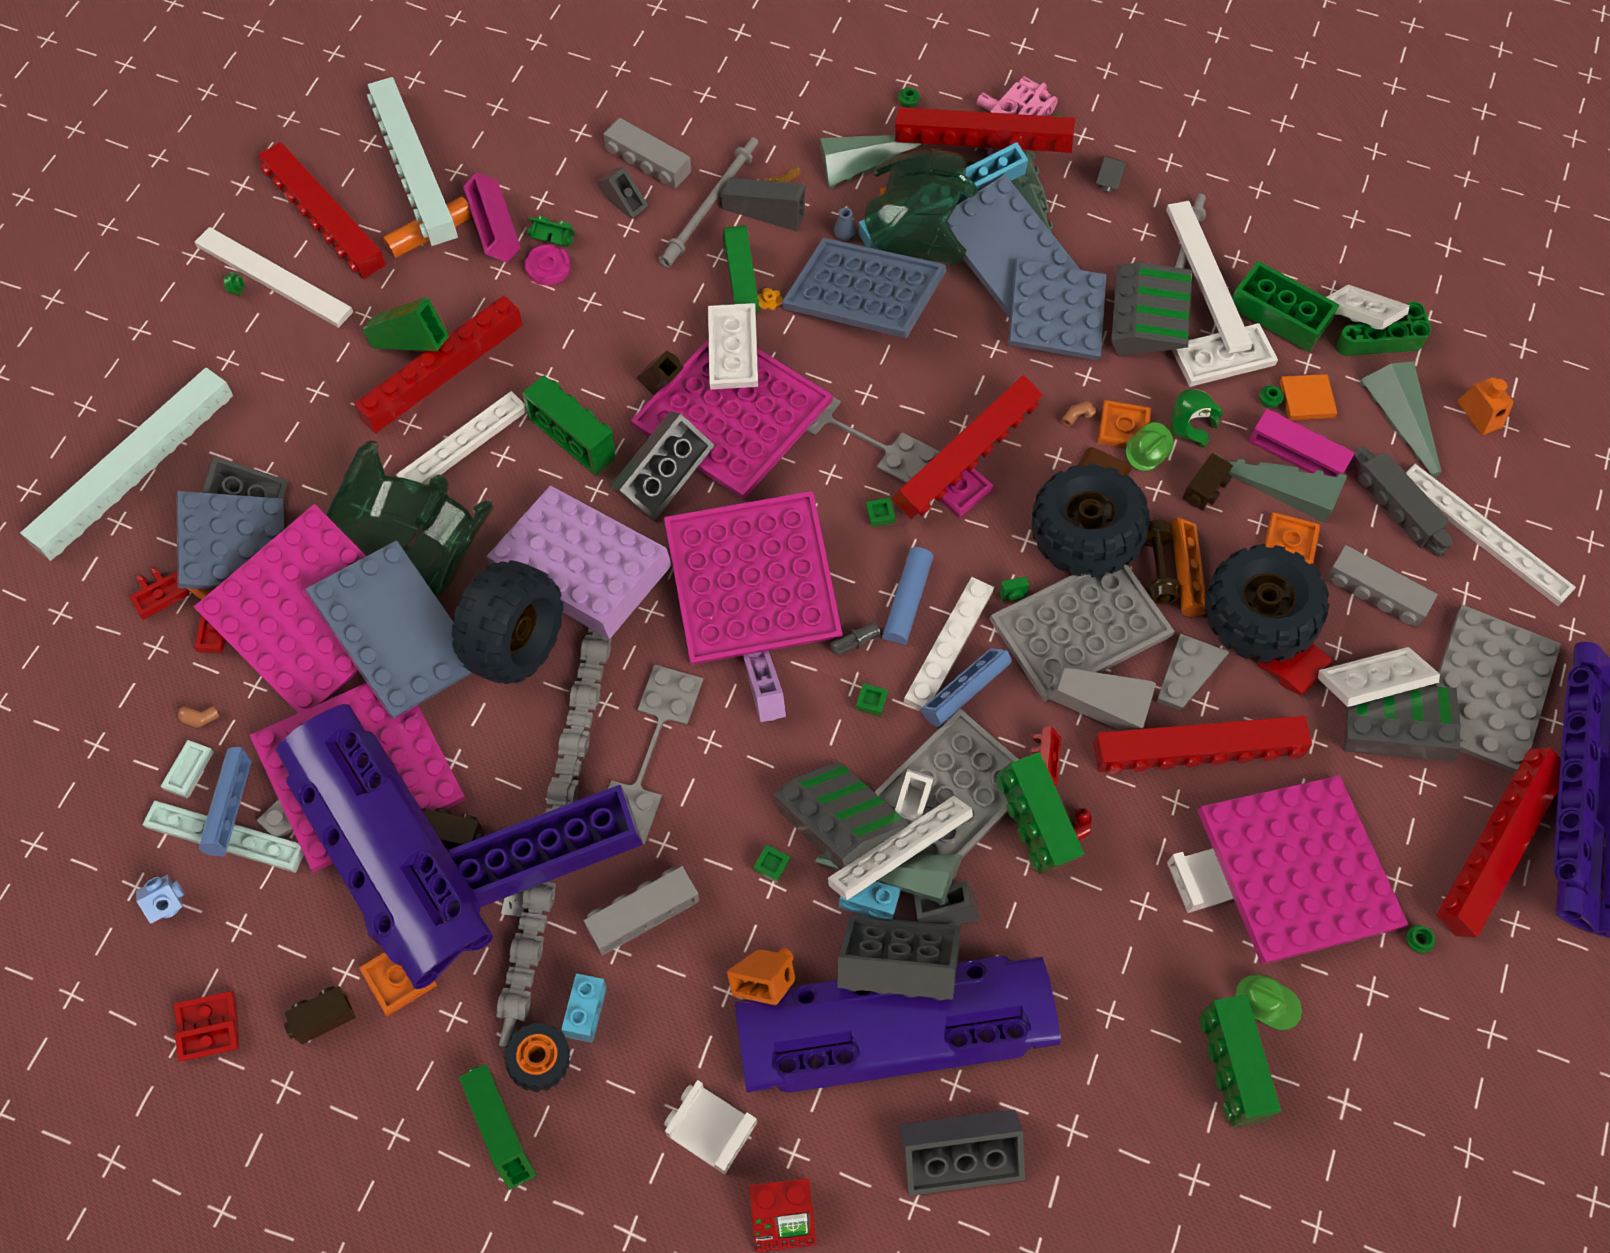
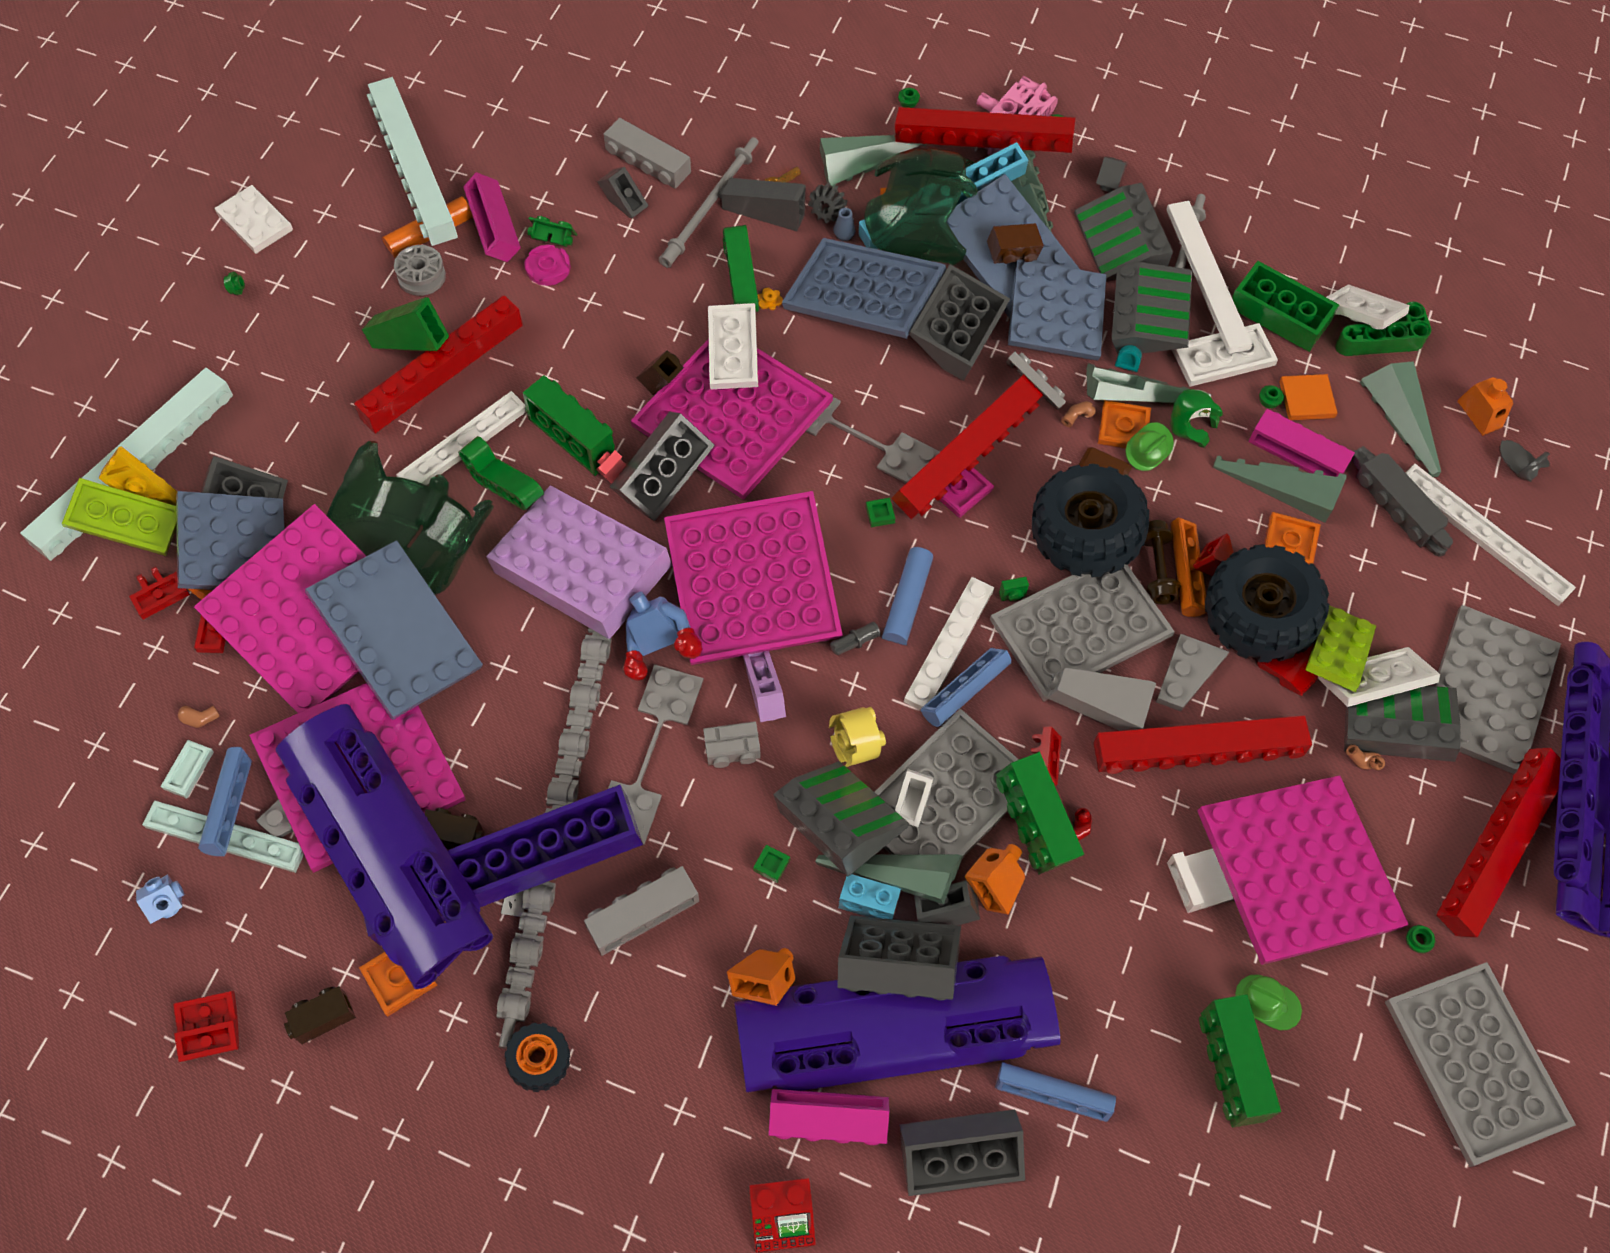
(121, 517): none -> lime plate
(131, 475): none -> yellow wing
(253, 219): none -> white plate
(274, 277): white tile -> none
(321, 210): red brick -> none
(419, 270): none -> light grey wheel
(497, 1127): green slope -> none
(499, 476): none -> green beam
(507, 622): black wheel -> none
(584, 1008): medium azure brick -> none
(610, 465): none -> coral bracket
(653, 627): none -> medium blue torso
(709, 1127): white panel -> none
(732, 744): none -> light grey brick
(827, 202): none -> dark grey gear
(829, 1116): none -> dark pink brick
(856, 736): none -> light yellow brick
(871, 699): green plate -> none
(899, 847): white plate -> none
(958, 321): none -> dark grey slope
(997, 878): none -> orange torso
(1015, 243): none -> reddish brown brick
(1038, 378): none -> light grey wing
(1055, 1092): none -> medium blue brick
(1120, 386): none -> sand green wedge
(1123, 230): none -> dark grey slope
(1129, 358): none -> teal tile
(1207, 482): dark brown brick -> none
(1214, 554): none -> red slope
(1341, 649): none -> lime plate
(1365, 760): none -> nougat arm
(1381, 586): light grey brick -> none
(1479, 1064): none -> light grey plate
(1522, 461): none -> dark grey piece

